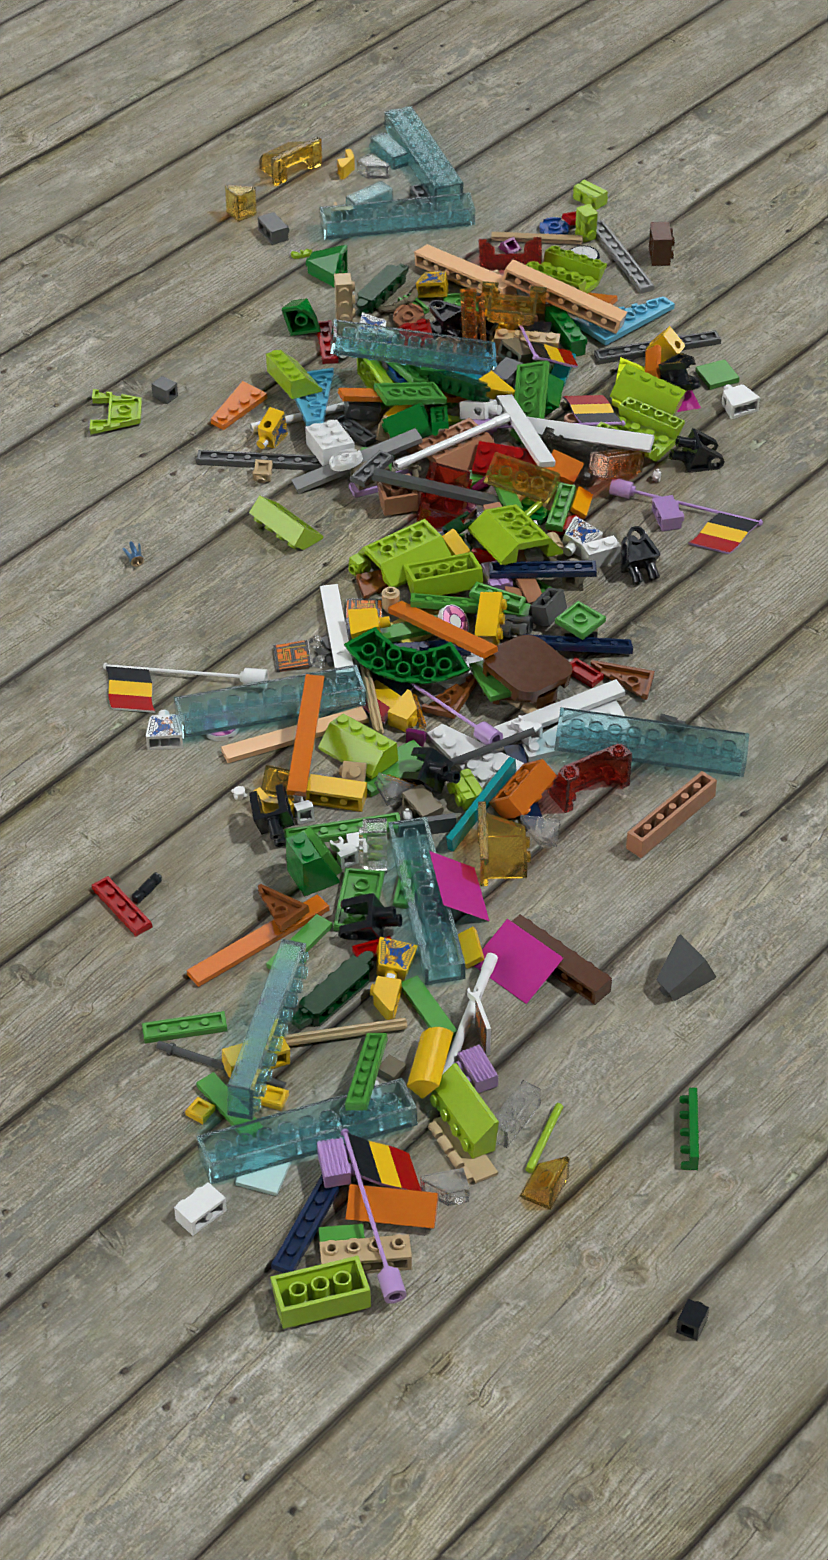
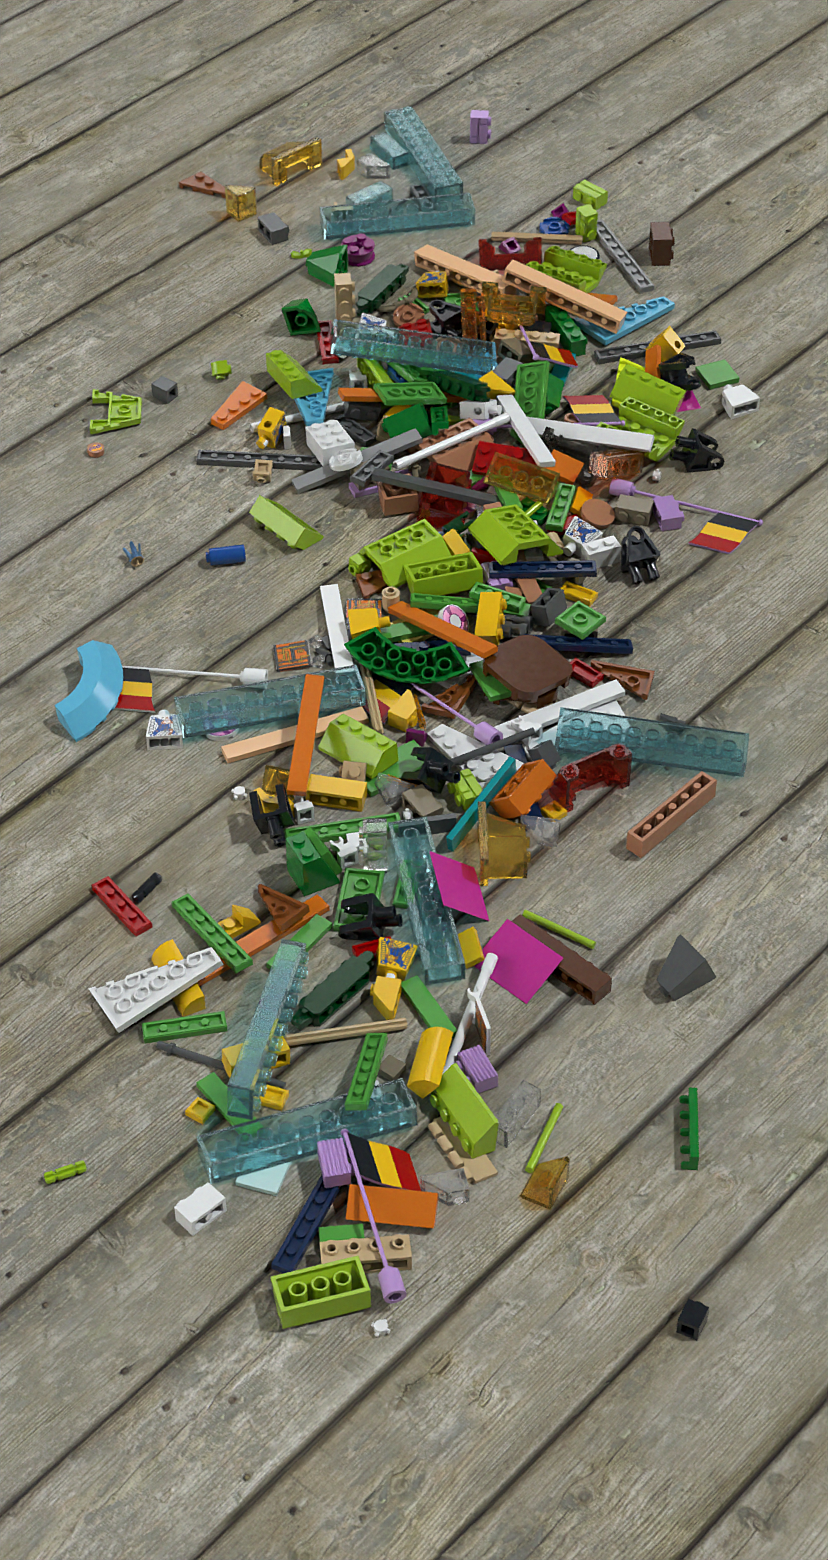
(65, 1172): none -> lime axle
(95, 450): none -> nougat tile
(96, 691): none -> medium azure brick
(148, 989): none -> white wing
(192, 998): none -> yellow brick
(202, 183): none -> dark orange wing
(212, 933): none -> bright green tile
(220, 369): none -> lime plate
(226, 555): none -> blue brick
(240, 921): none -> yellow slope
(286, 437): none -> white tile
(357, 380): none -> white piece
(359, 250): none -> magenta wheel
(381, 1327): none -> white piece
(479, 126): none -> lavender brick
(547, 752): none -> dark grey brick
(553, 811): none -> yellow tile
(557, 212): none -> magenta slope
(559, 929): none -> lime bar
(578, 593): none -> yellow tile
(597, 513): none -> nougat tile
(634, 510): none -> dark tan brick

